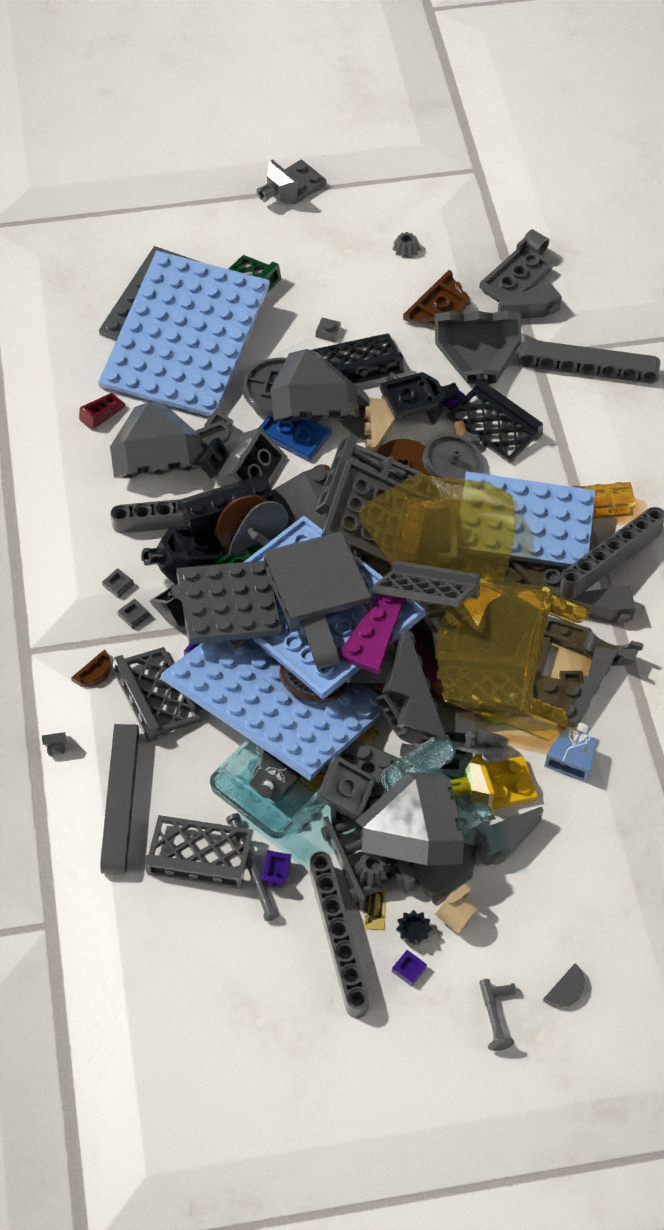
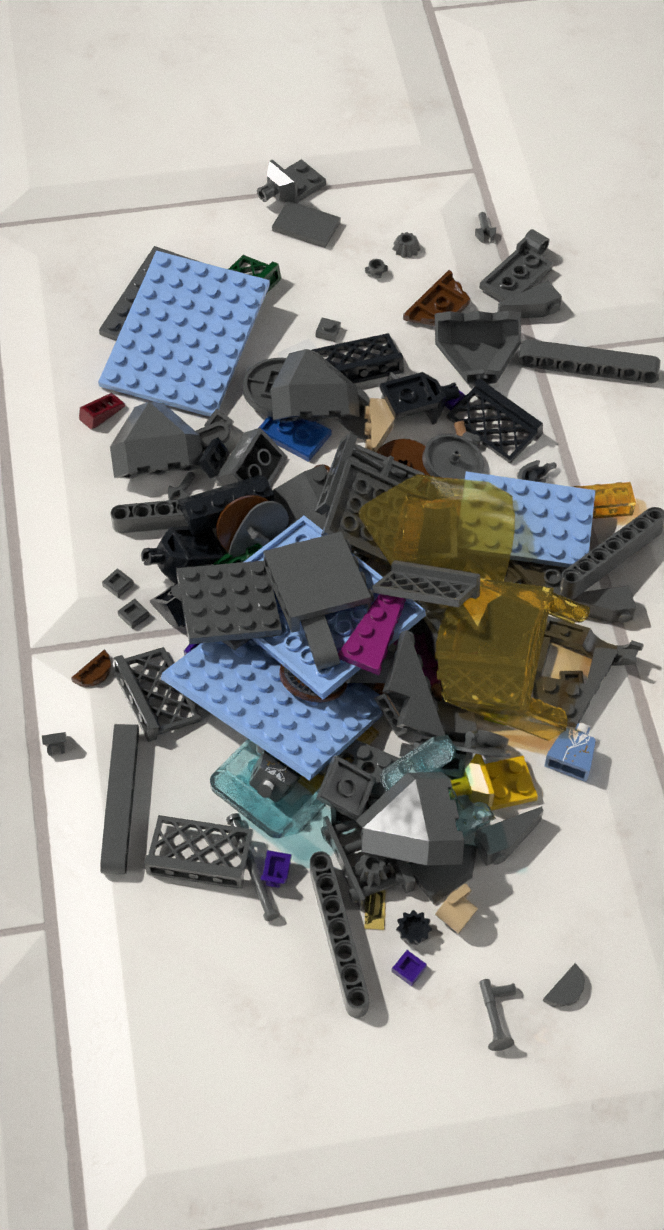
(181, 490): none -> dark grey bar
(306, 223): none -> dark grey tile
(376, 268): none -> dark grey plate
(479, 232): none -> dark grey bar
(533, 472): none -> dark grey piece

